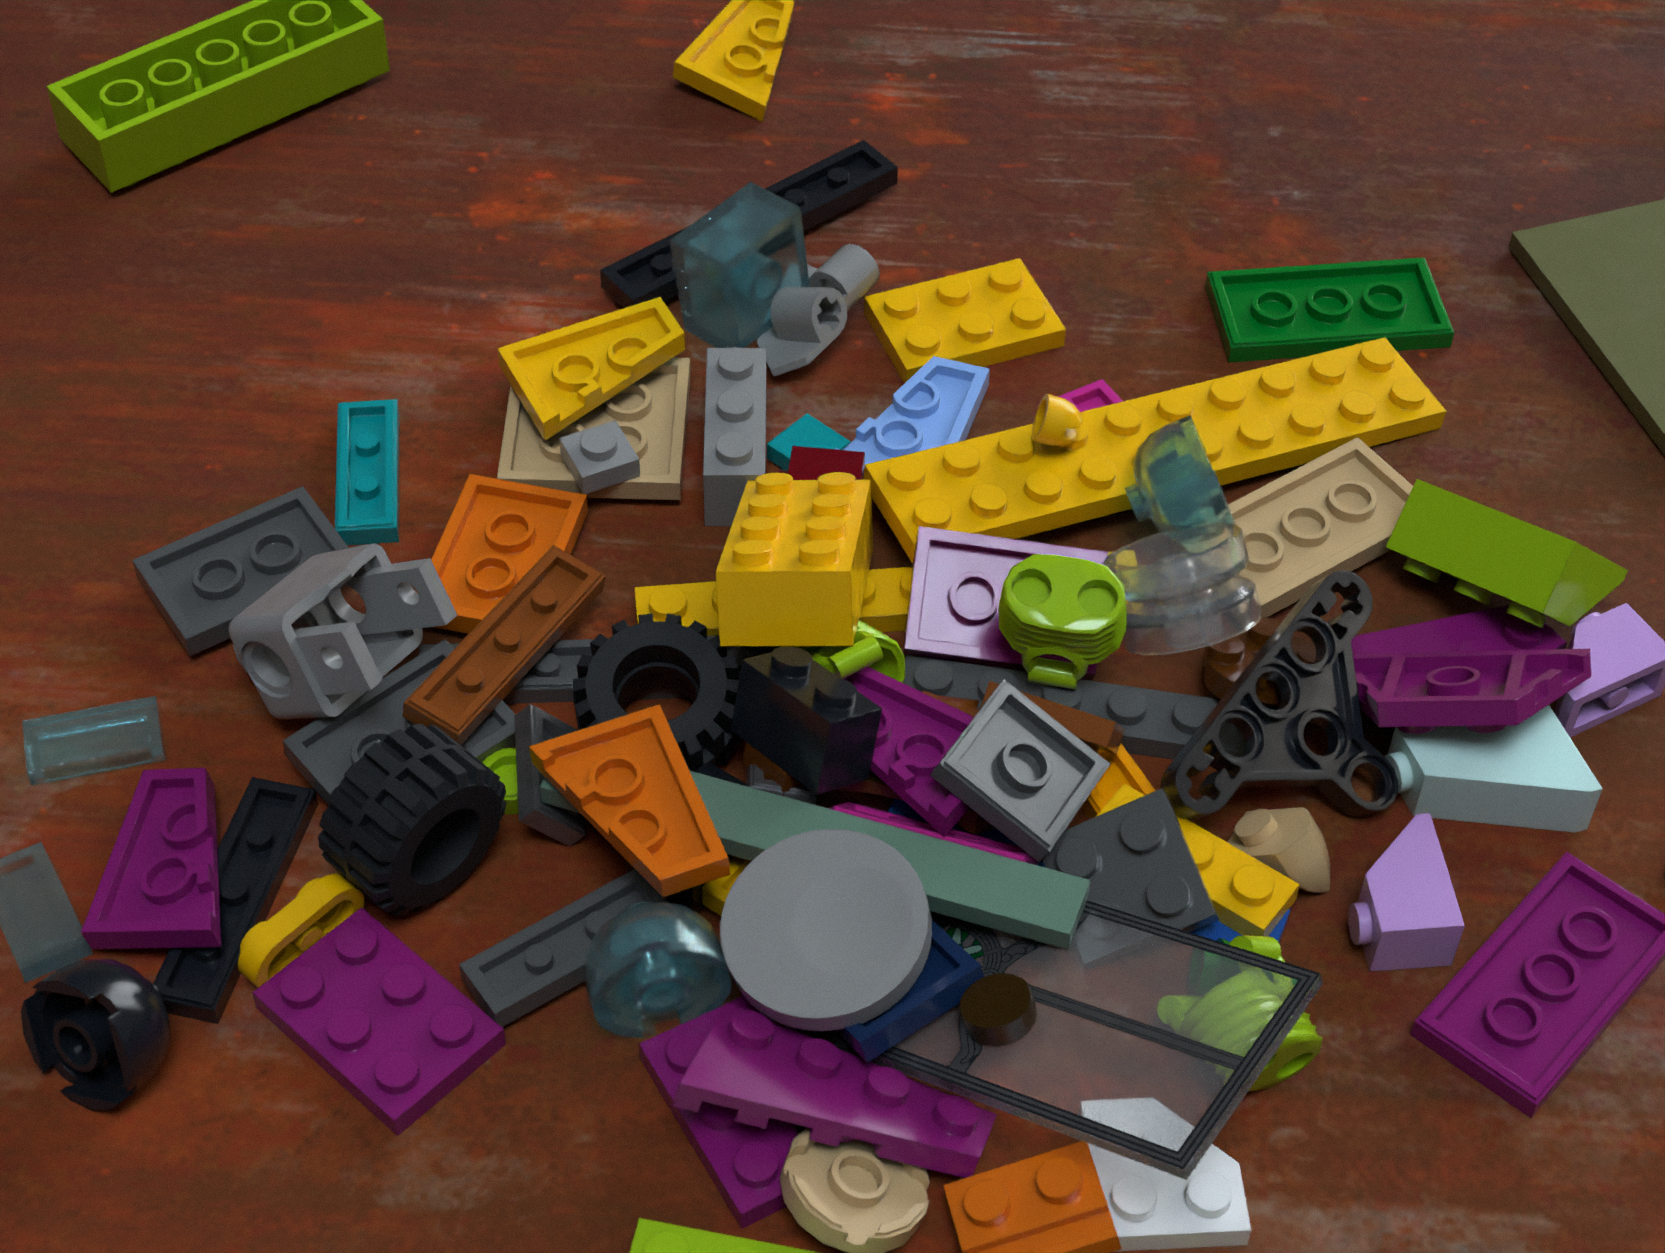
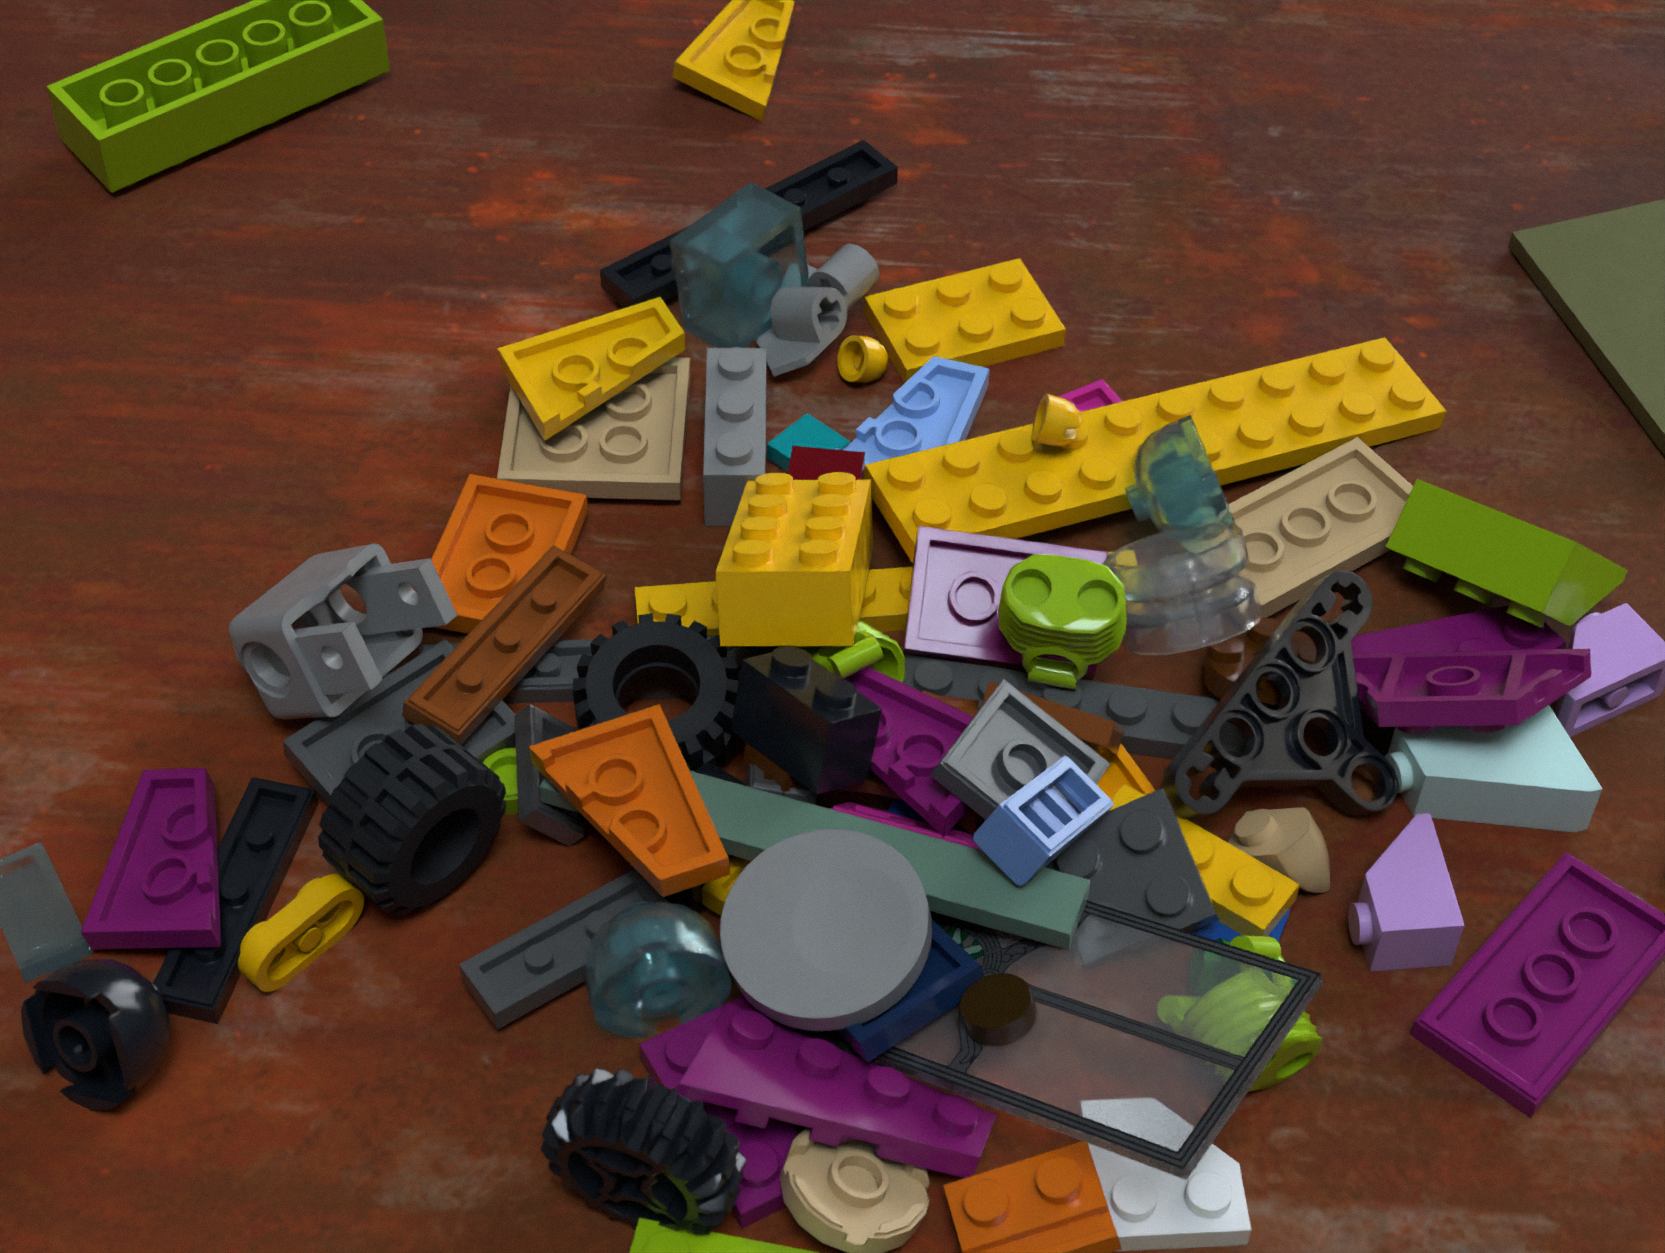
(93, 740): clear light blue tile -> none
(229, 565): dark grey plate -> none
(367, 472): teal tile -> none
(379, 1020): magenta plate -> none
(599, 457): light grey plate -> none
(643, 1152): none -> black gear
(861, 359): none -> yellow hinge
(1039, 823): none -> medium blue slope
(1327, 308): green tile -> none

